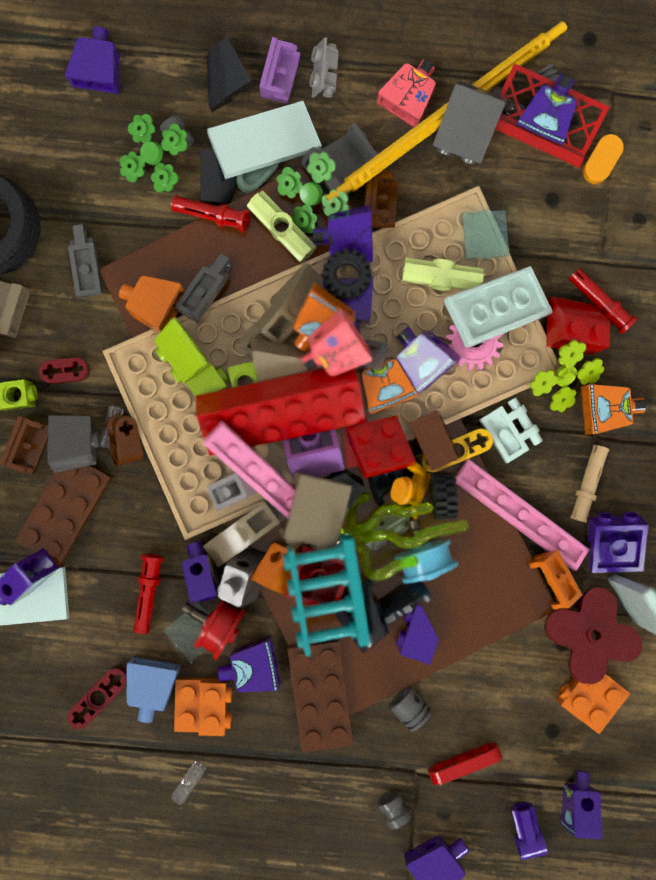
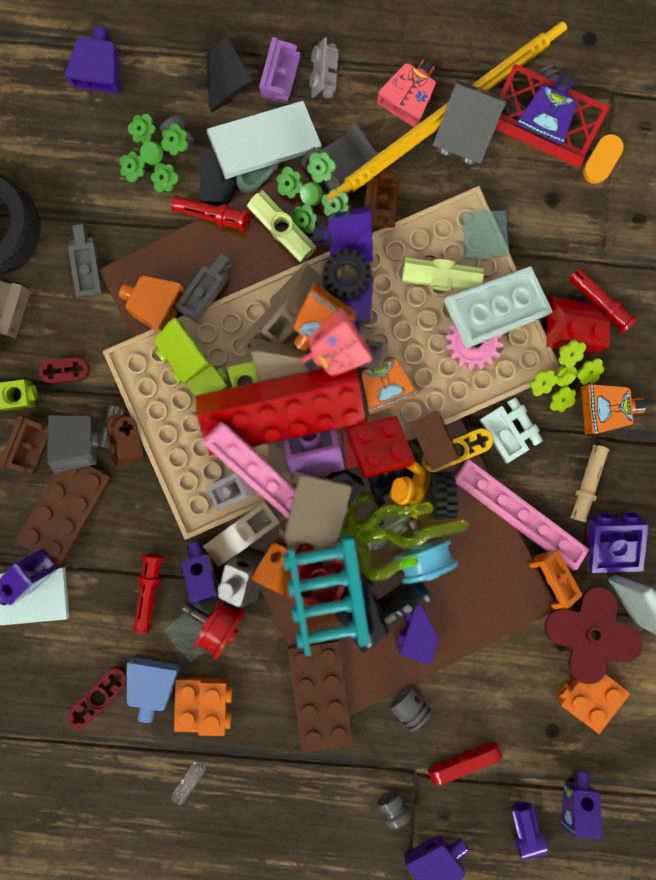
(252, 667): dark purple torso -> none
(424, 358): torso -> none

